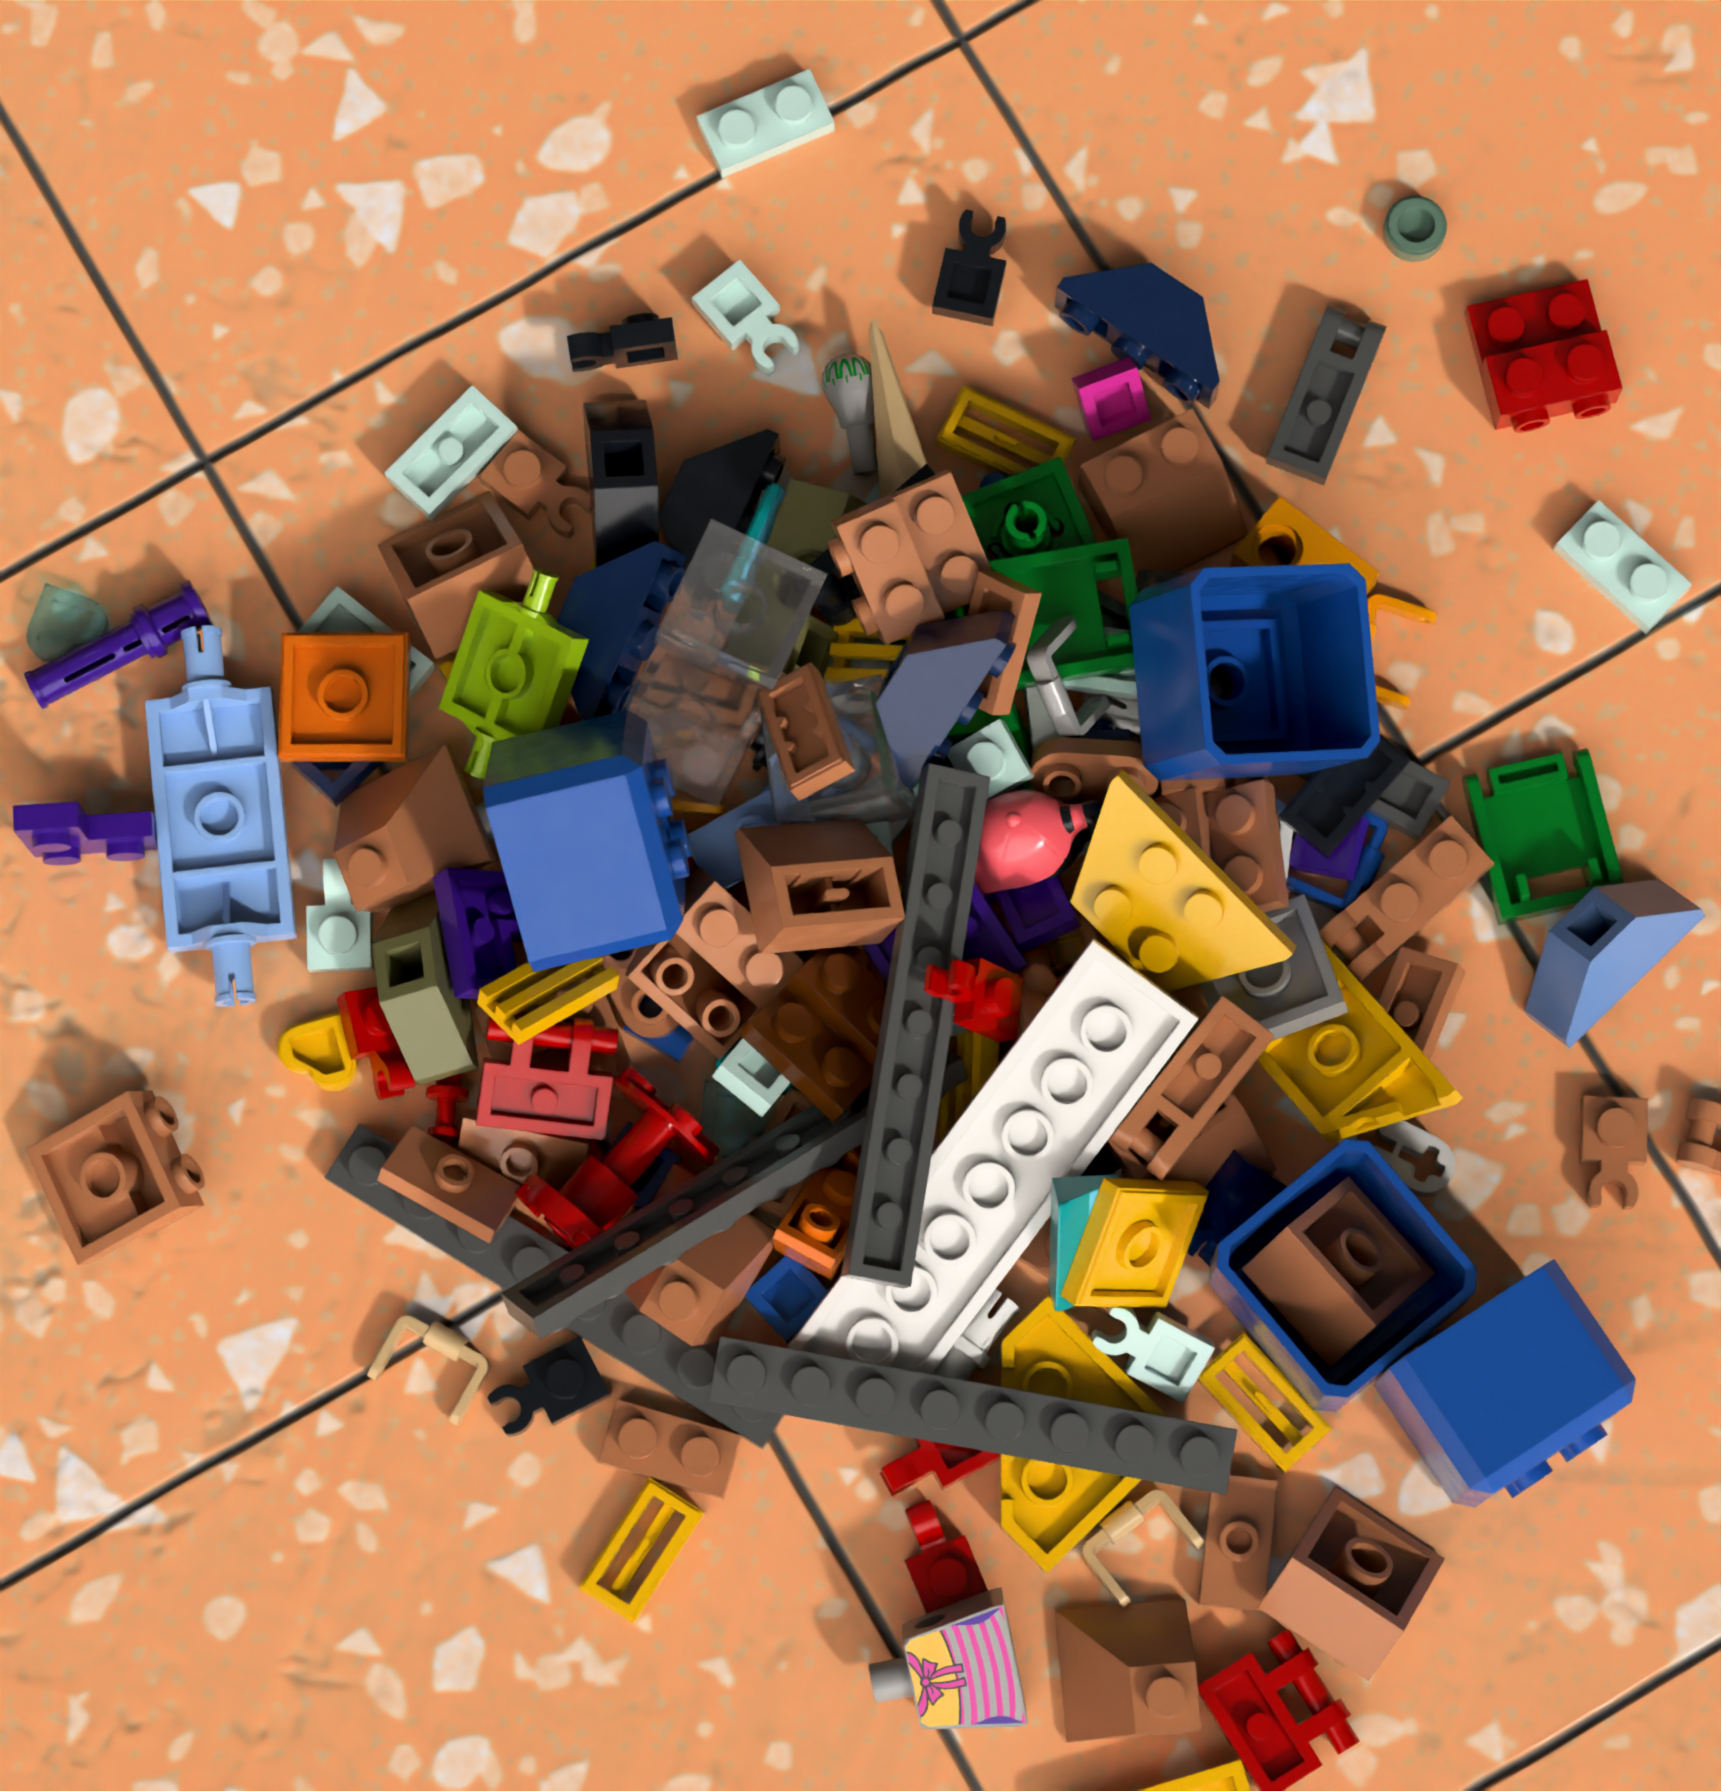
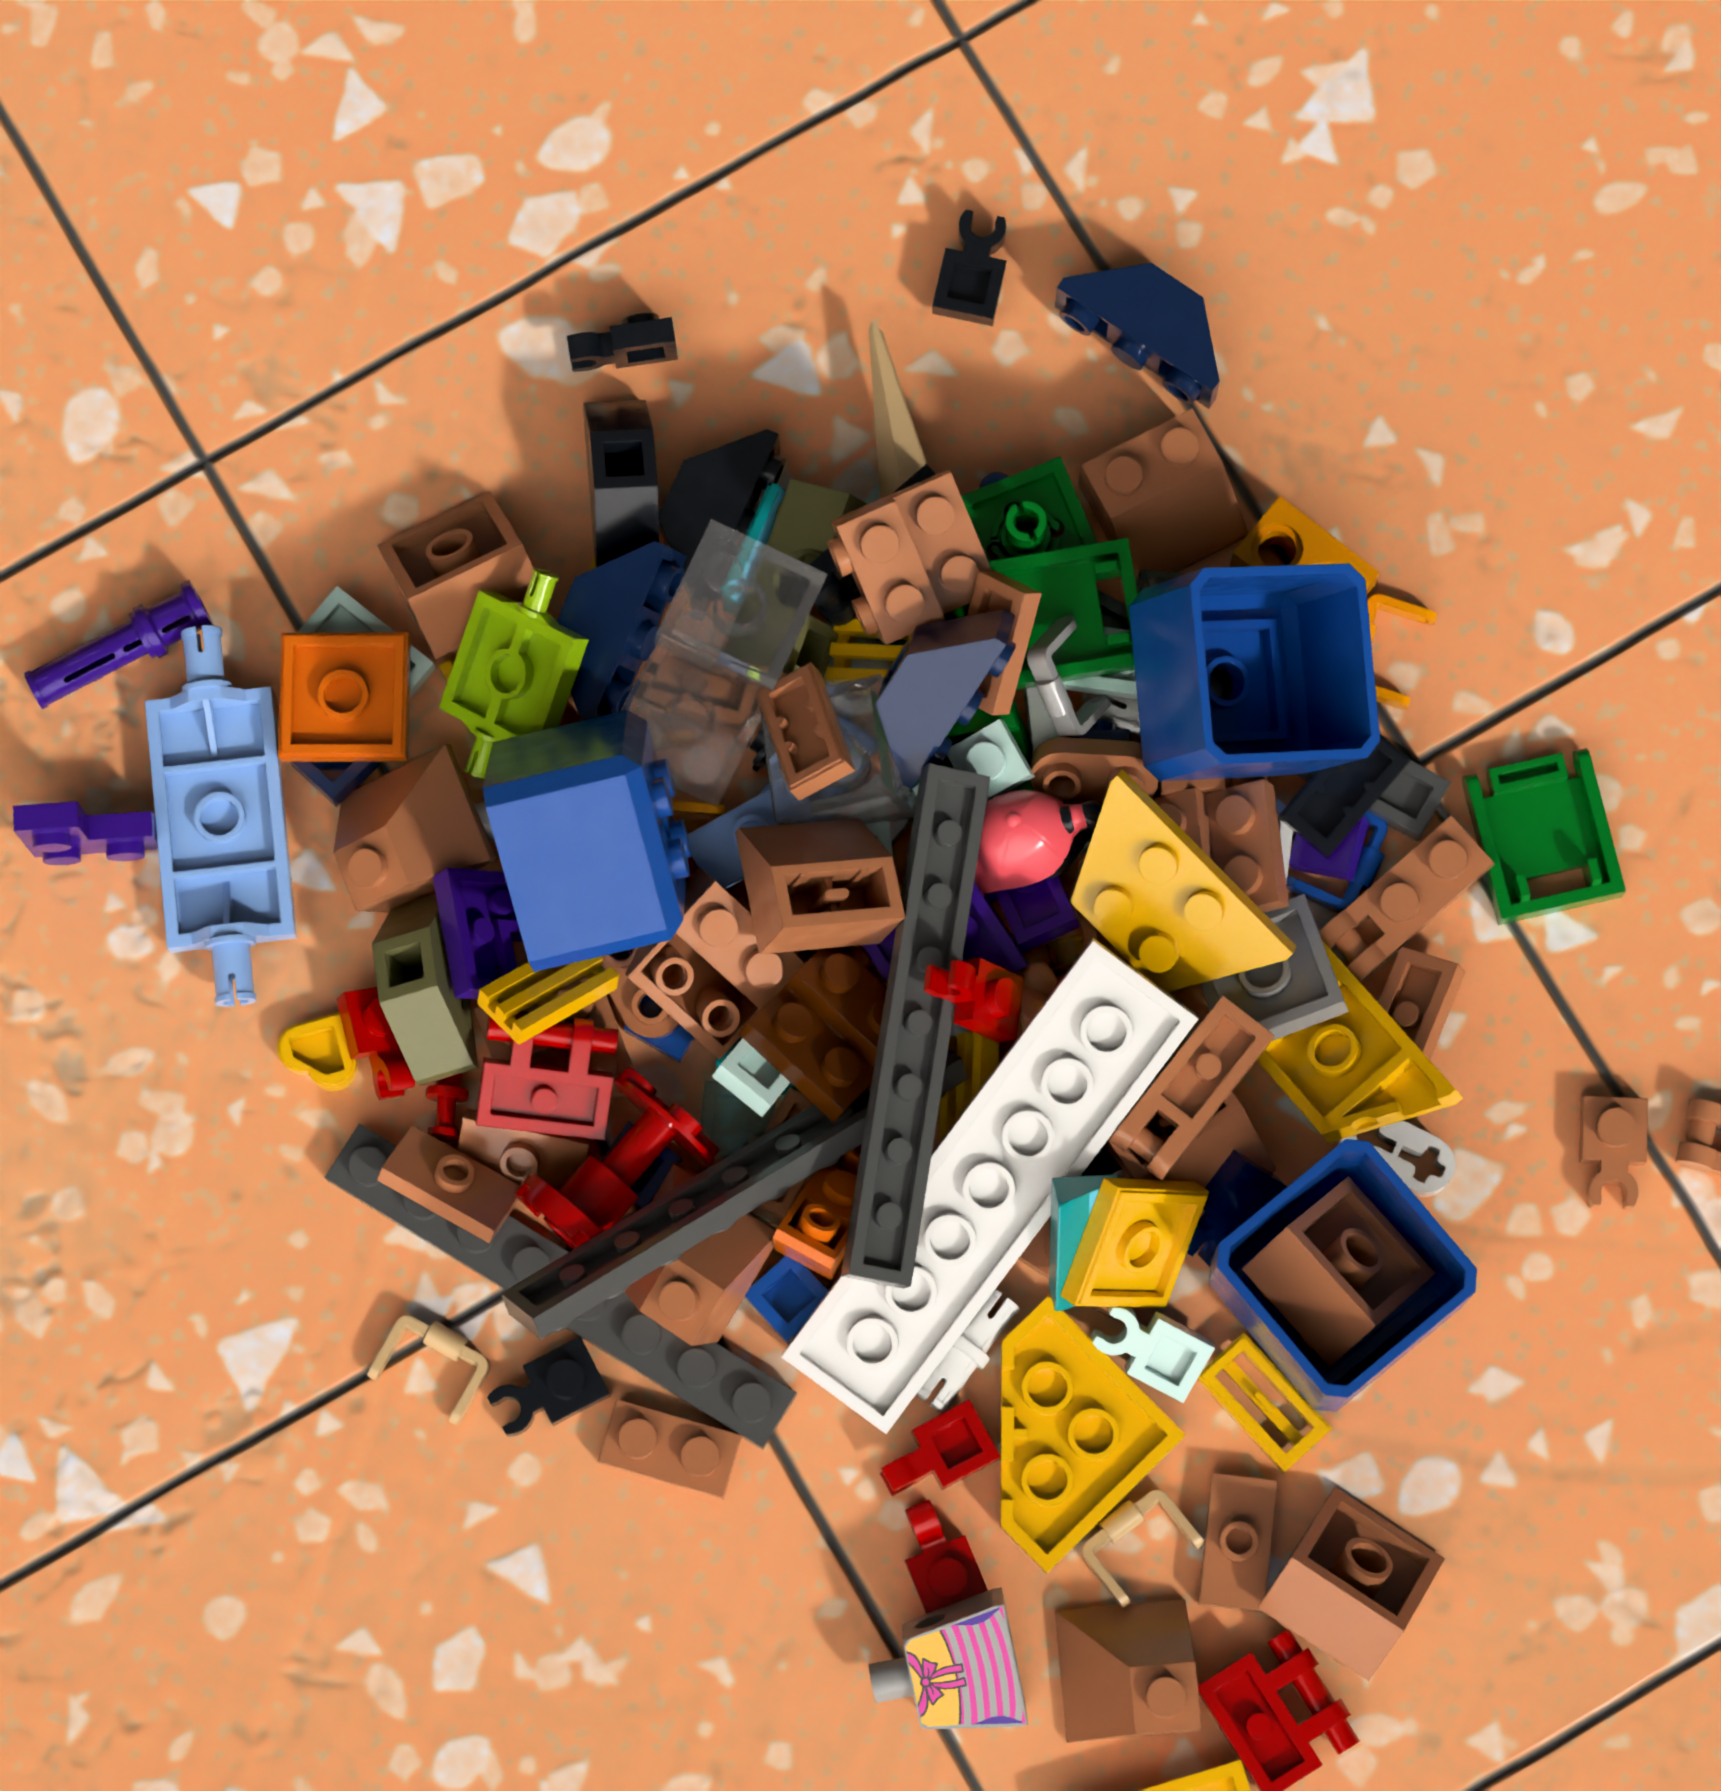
(63, 622): clear light blue tile -> none
(117, 1174): nougat plate -> none
(336, 932): light aqua plate -> none
(451, 453): light aqua plate -> none
(531, 479): nougat plate -> none
(671, 1504): yellow tile -> none
(741, 311): light aqua plate -> none
(765, 123): light aqua plate -> none
(850, 393): light grey piece -> none
(973, 1415): dark grey plate -> none
(1002, 413): yellow tile -> none
(1111, 398): dark pink plate -> none
(1325, 397): dark grey plate -> none
(1414, 228): sand green tile -> none
(1509, 1389): blue plate -> none
(1543, 356): red plate -> none
(1604, 952): medium blue slope -> none
(1622, 567): light aqua plate -> none

